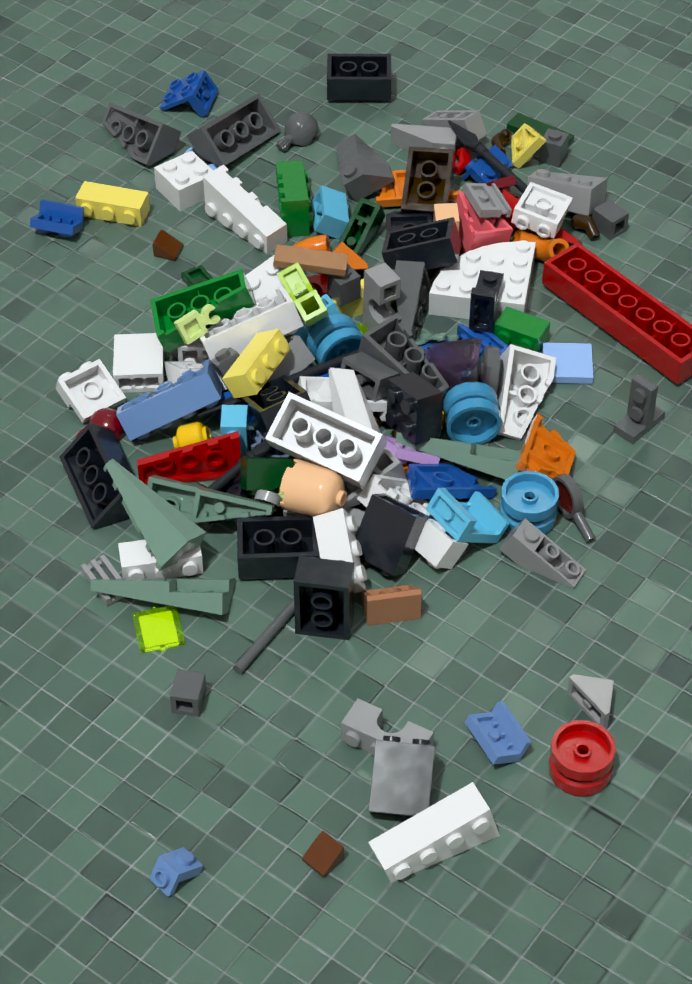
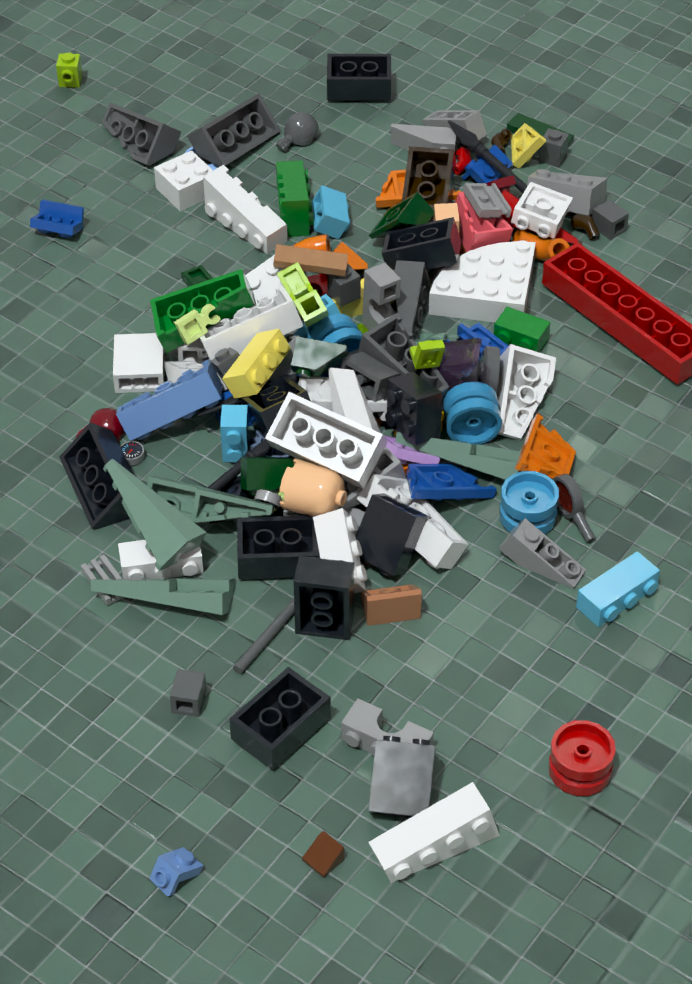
(69, 70): none -> lime brick
(89, 389): white plate -> none
(113, 203): light yellow brick -> none
(133, 452): none -> tile
(158, 628): clear neon green piece -> none
(166, 246): reddish brown slope -> none
(190, 434): yellow head -> none
(195, 88): blue bracket -> none
(195, 461): red wing -> none
(280, 718): none -> black brick
(316, 357): none -> slope
(362, 168): dark grey wedge -> none
(363, 225): dark green slope -> none
(404, 214): none -> dark green slope
(427, 354): none -> lime bracket
(469, 521): medium azure panel -> none
(485, 300): black bracket -> none
(499, 734): medium blue bracket -> none
(572, 362): light blue tile -> none
(592, 696): light grey slope -> none
(618, 589): none -> medium azure brick
(641, 412): dark grey bracket -> none

